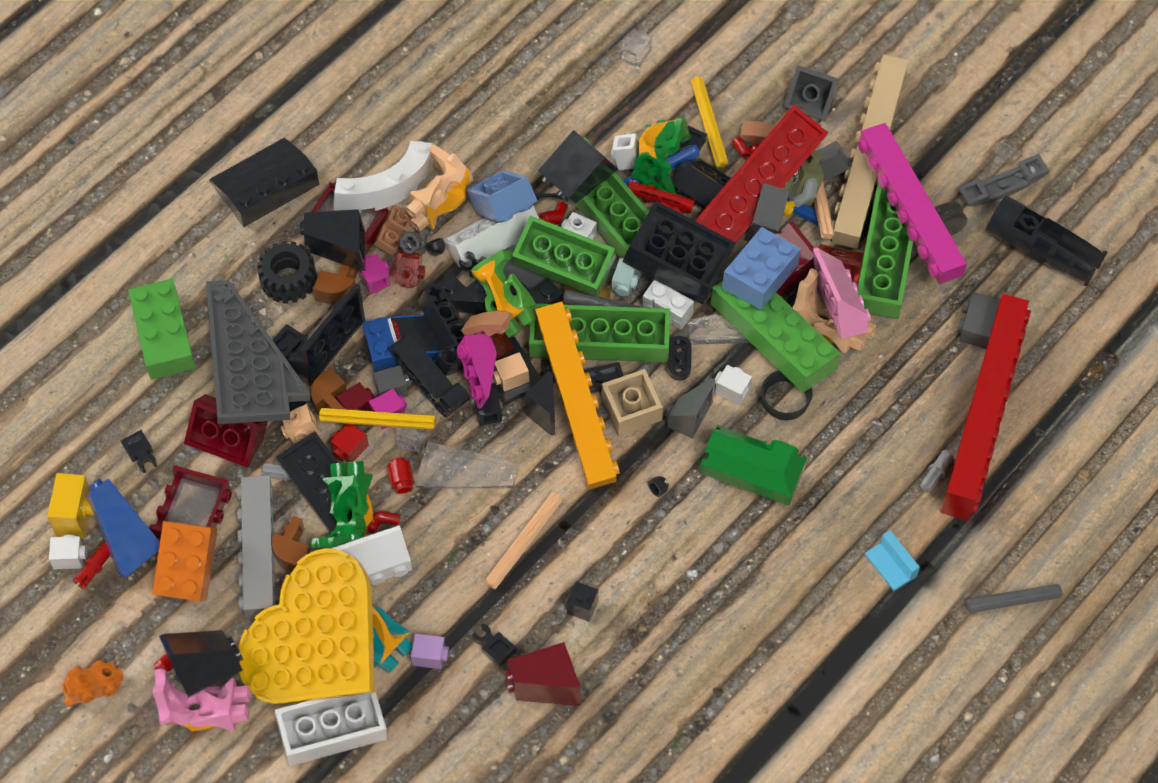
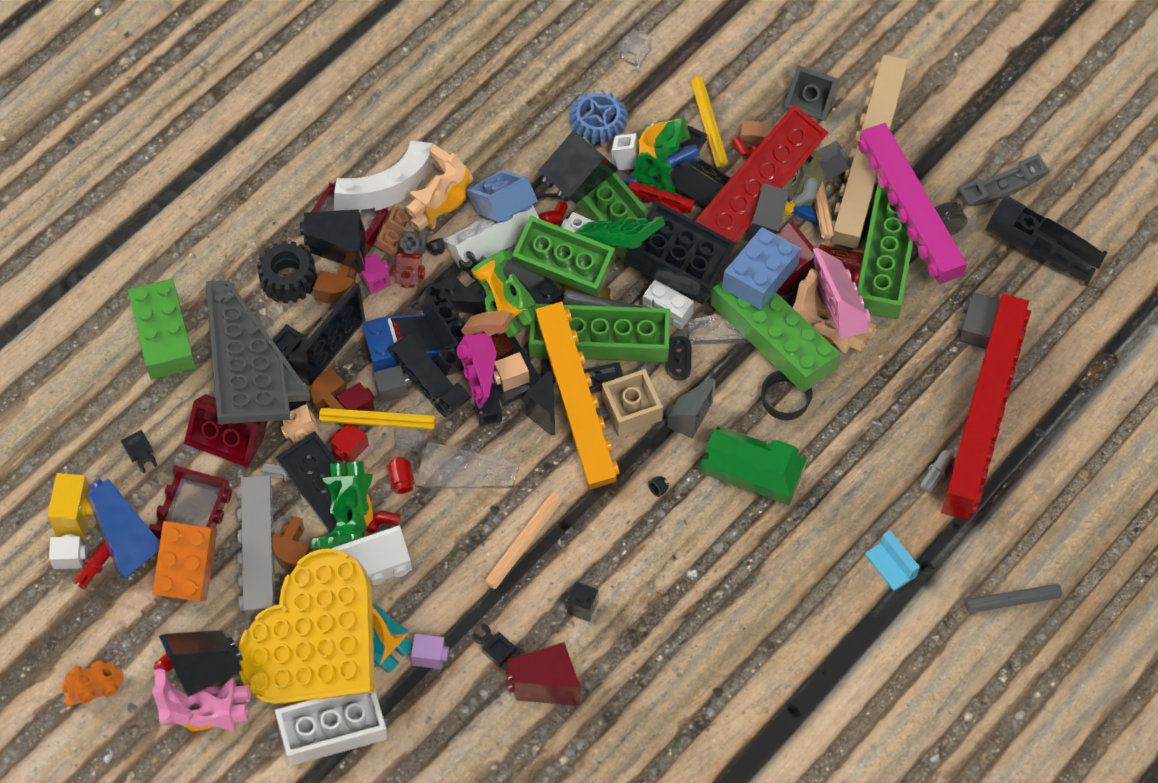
(265, 181): black slope -> none
(389, 403): dark pink brick -> none
(594, 123): none -> medium blue gear
(621, 232): none -> green wing
(624, 279): light aqua brick -> none
(733, 384): white brick -> none

